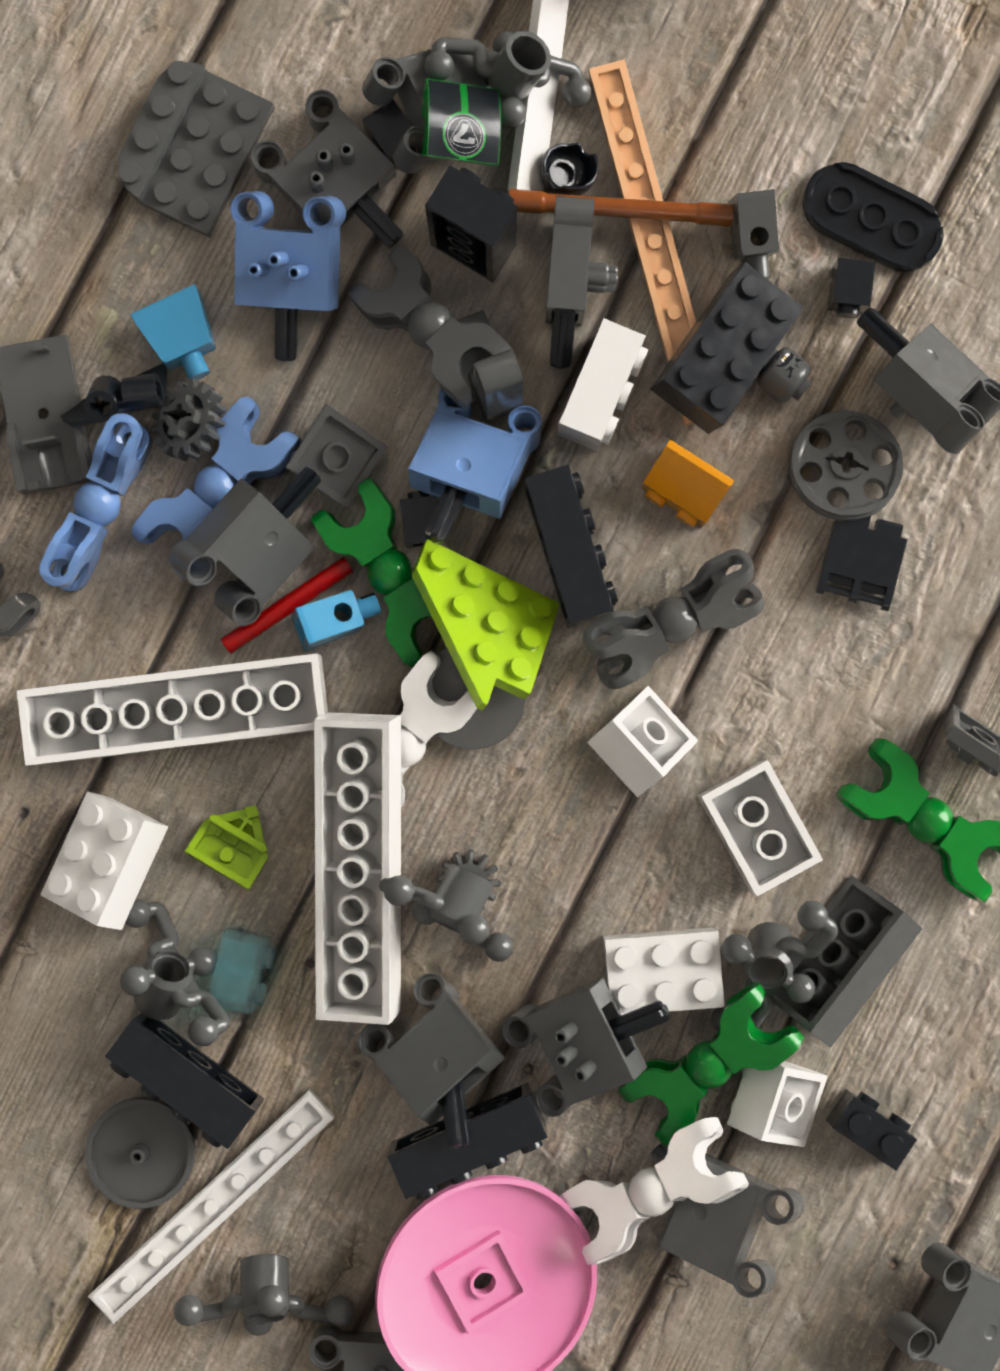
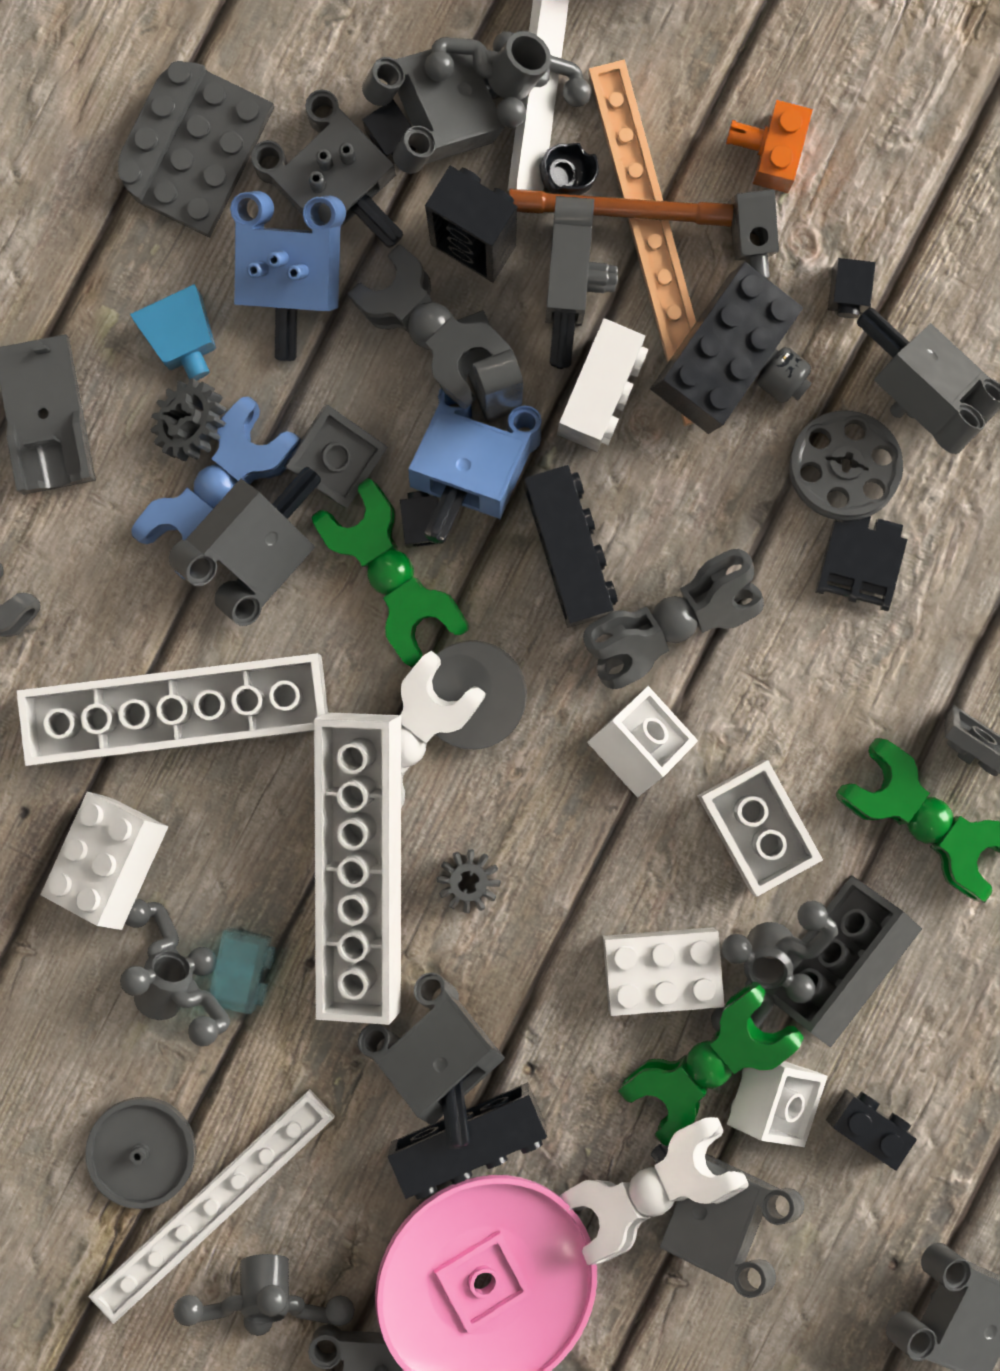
(96, 503): medium blue piece -> none
(111, 397): black panel -> none
(184, 1079): black brick -> none
(231, 846): lime slope -> none
(288, 604): red piece -> none
(319, 626): dark azure torso -> none
(454, 906): dark grey wheel -> none
(461, 122): black slope -> none
(486, 621): lime wing -> none
(584, 1042): dark grey piece -> none
(685, 485): light orange slope -> none
(777, 144): none -> orange brick
(872, 216): black tile -> none

